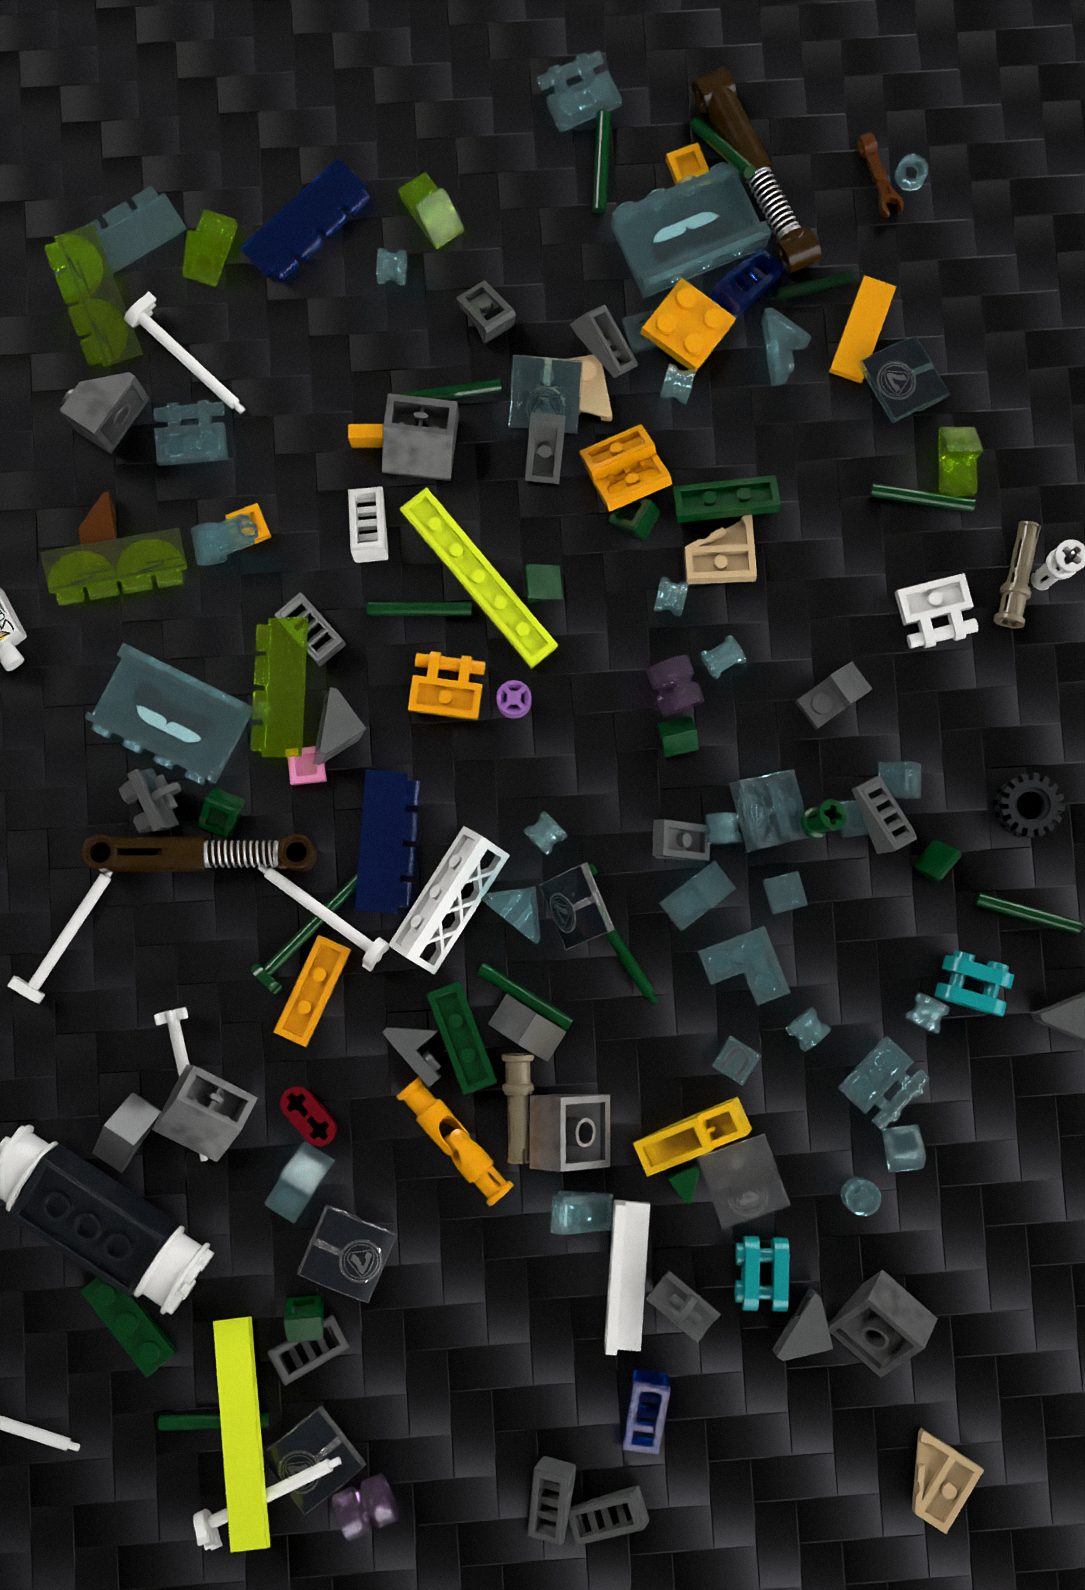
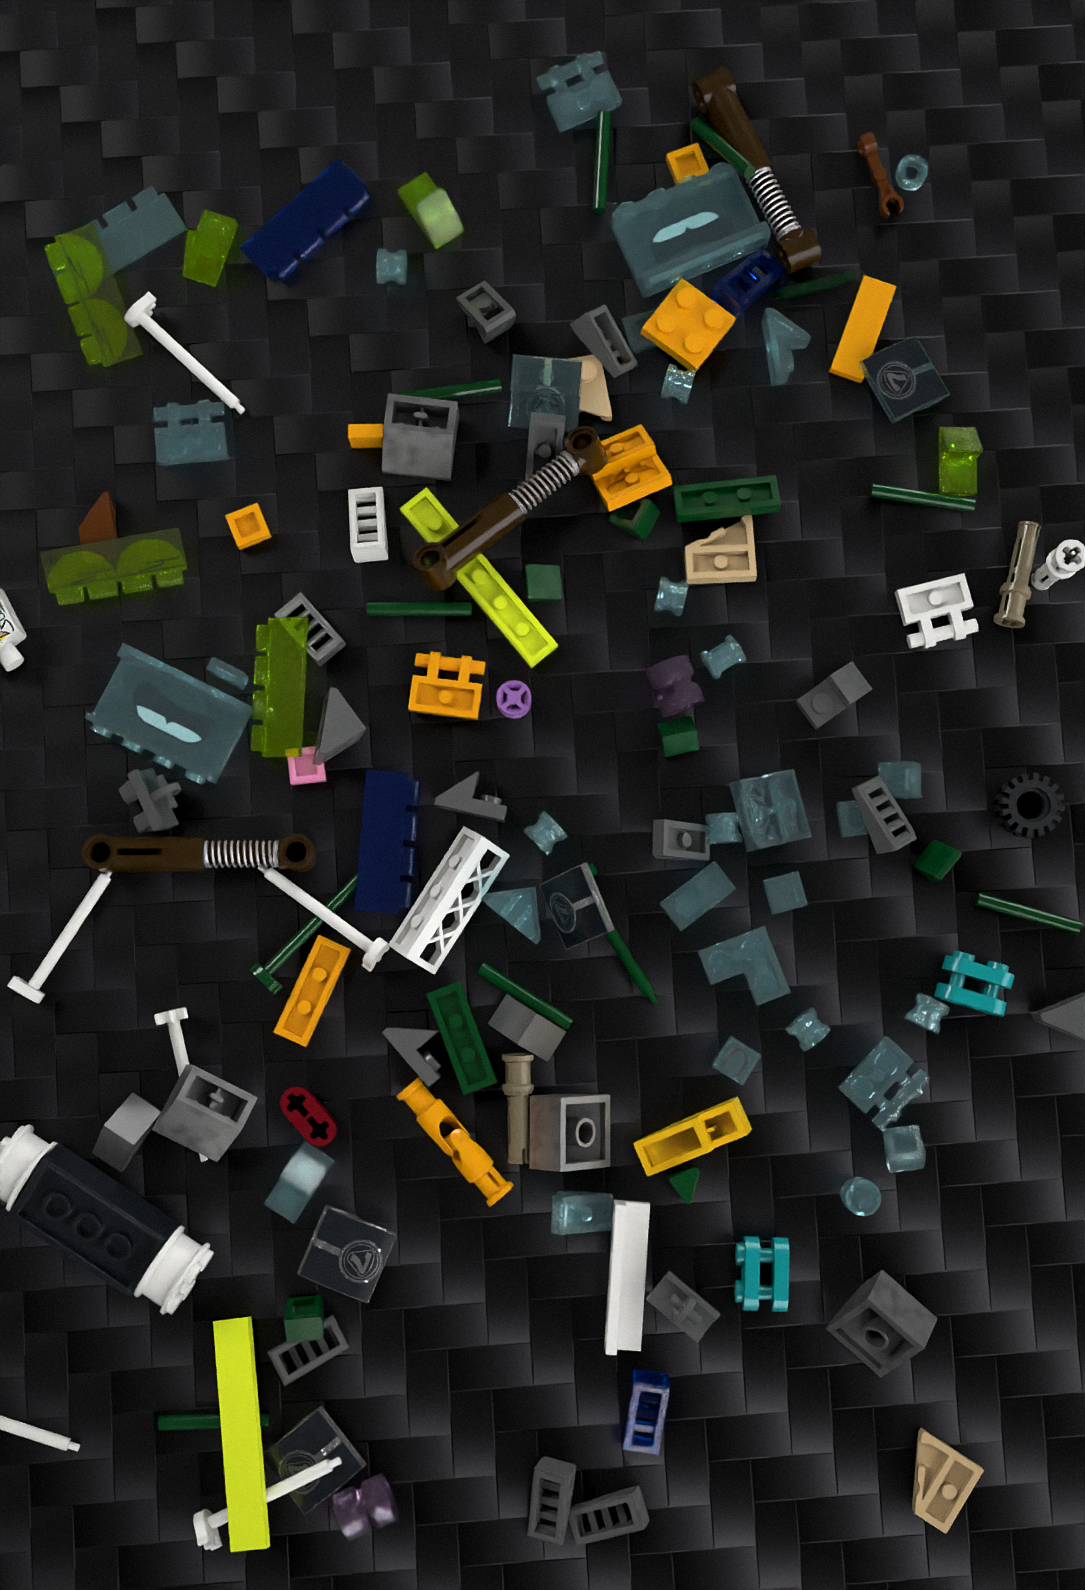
(104, 408): flat silver slope -> none
(130, 1325): dark green plate -> none
(216, 540): clear light blue piece -> none
(221, 813): dark green slope -> none
(227, 673): none -> clear light blue tile
(442, 560): none -> dark brown piece
(461, 800): none -> dark grey slope
(743, 1181): clear slope -> none
(806, 1330): dark grey slope -> none
(825, 813): dark green bush -> none

